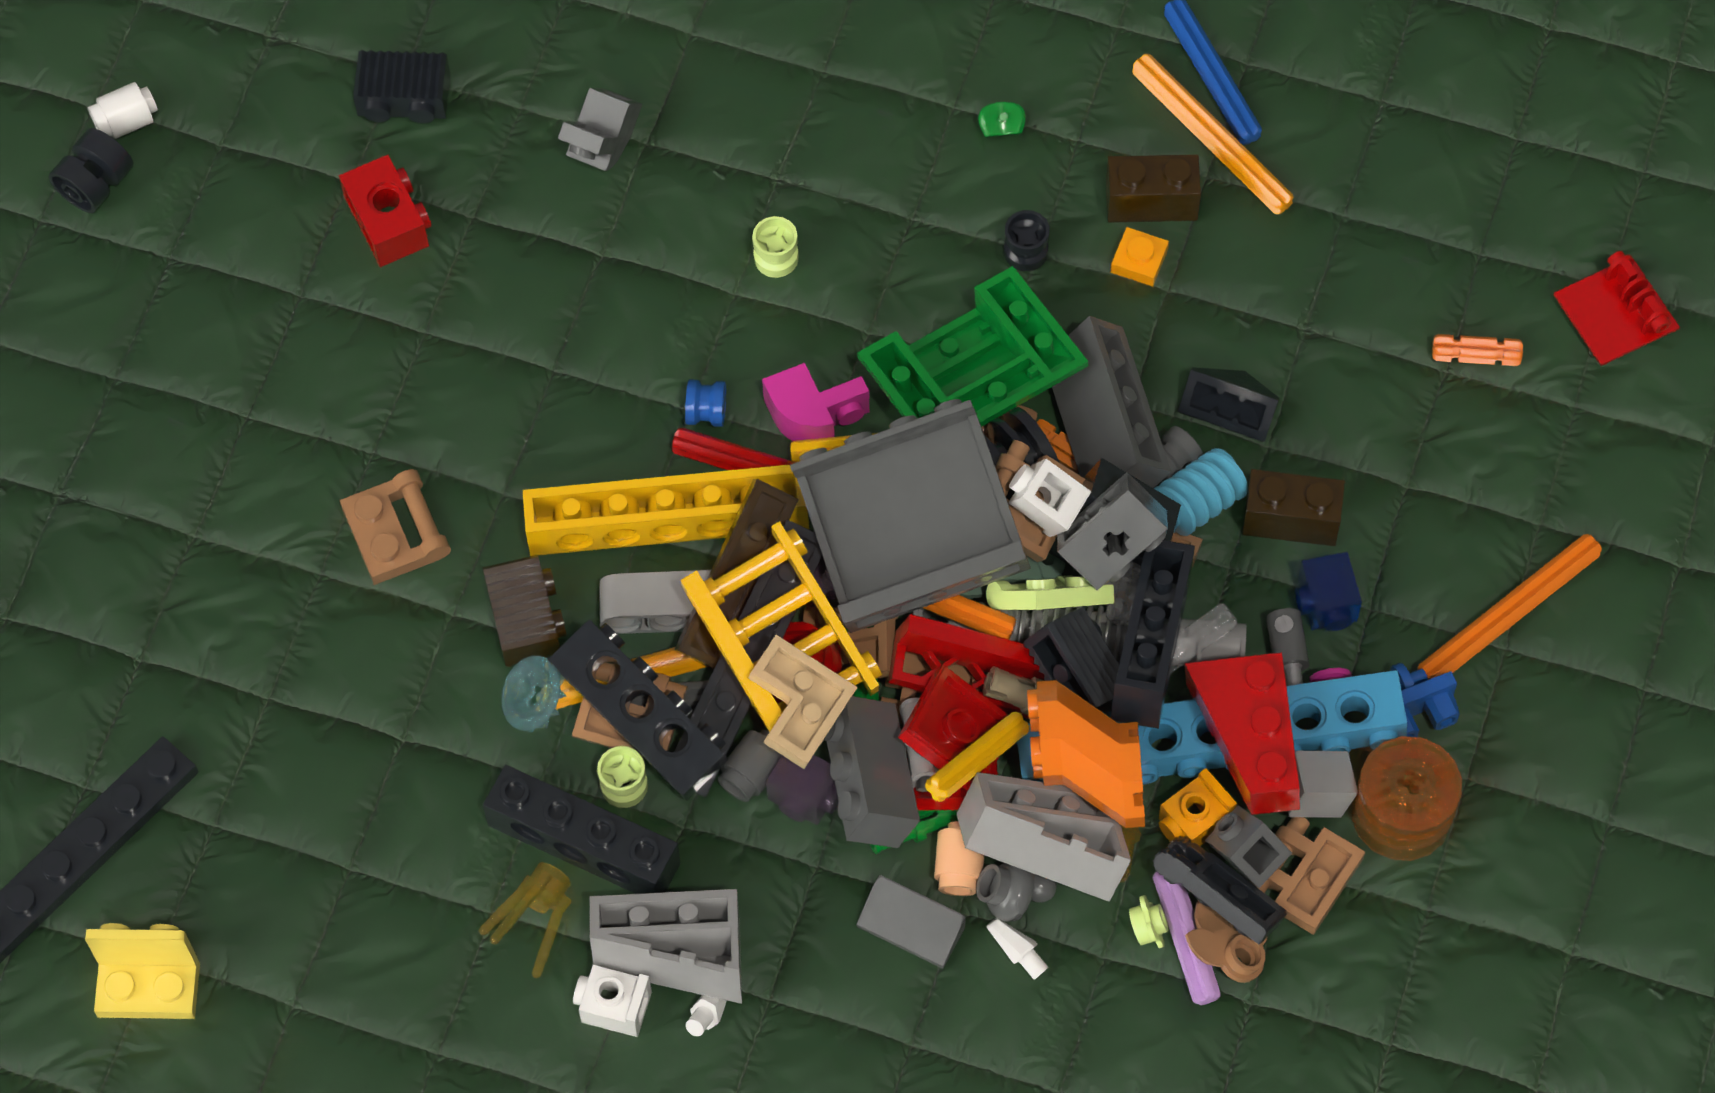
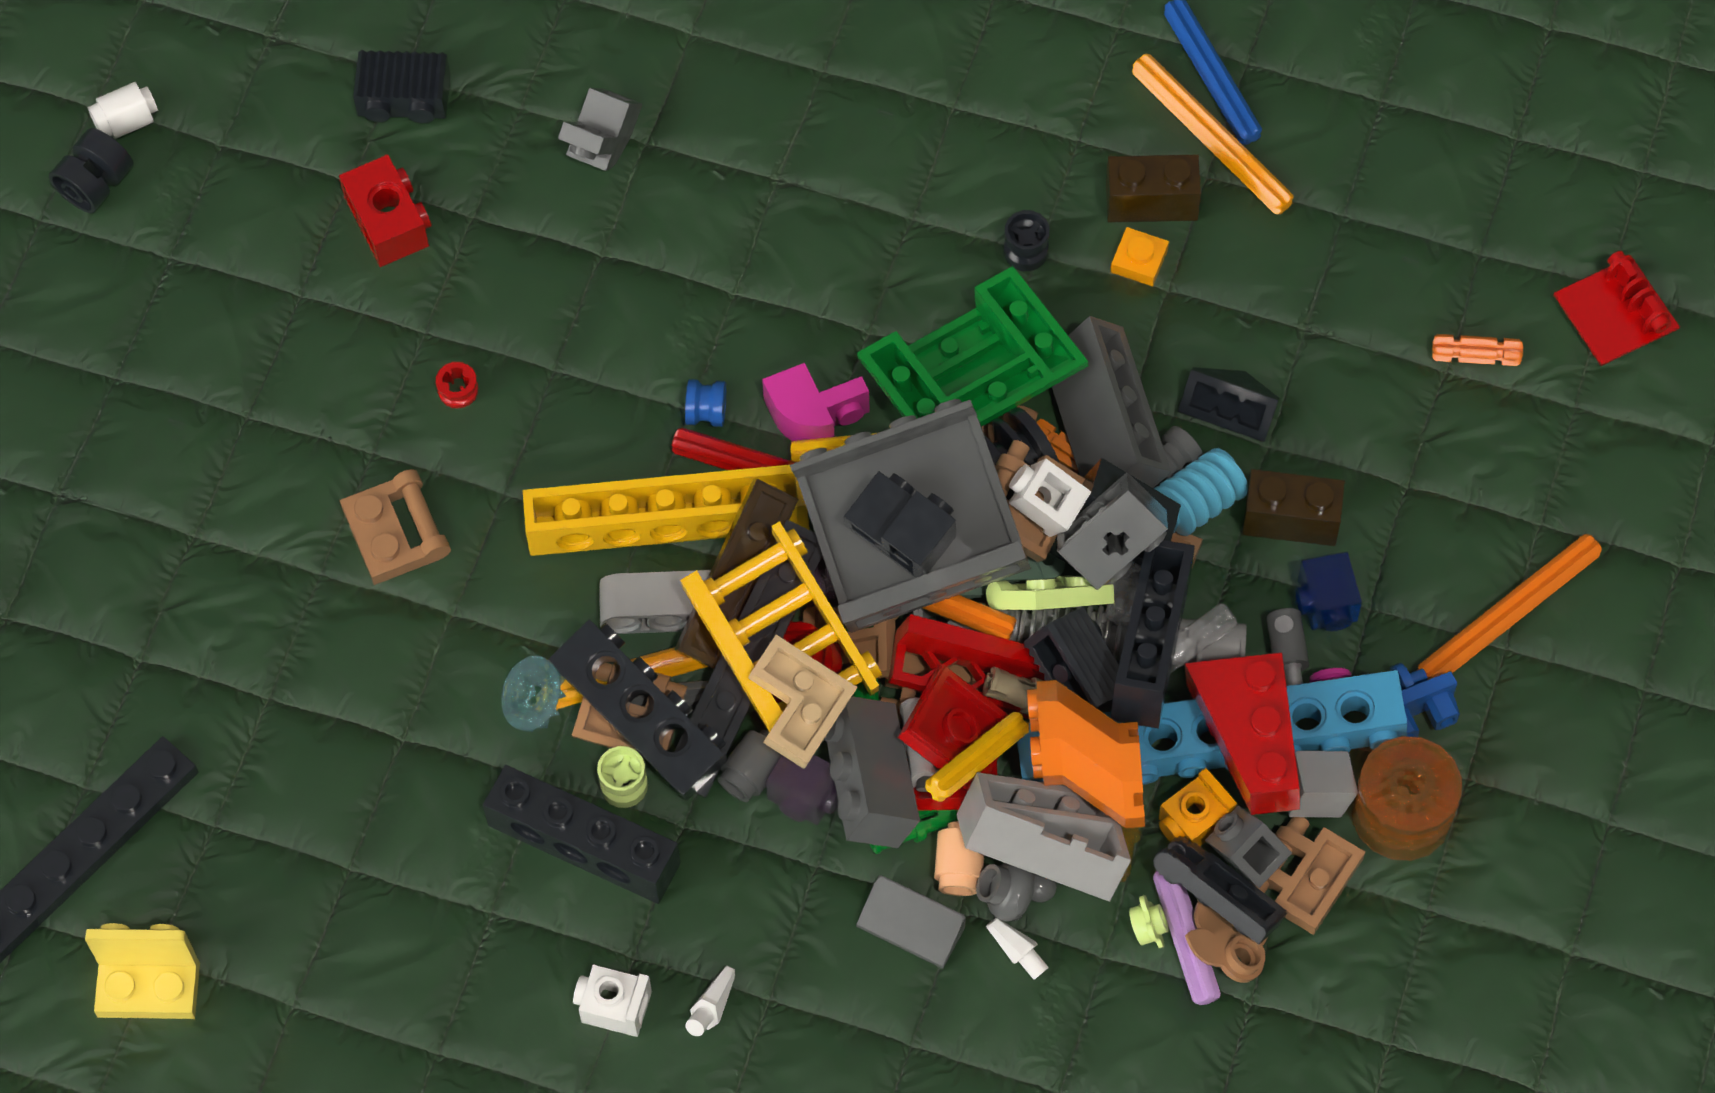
(465, 395): none -> red bush
(523, 610): dark brown brick -> none
(540, 892): clear yellow plant -> none
(673, 938): light grey wedge -> none
(770, 238): yellowish green wheel -> none
(903, 526): none -> black brick
(1002, 119): green piece -> none

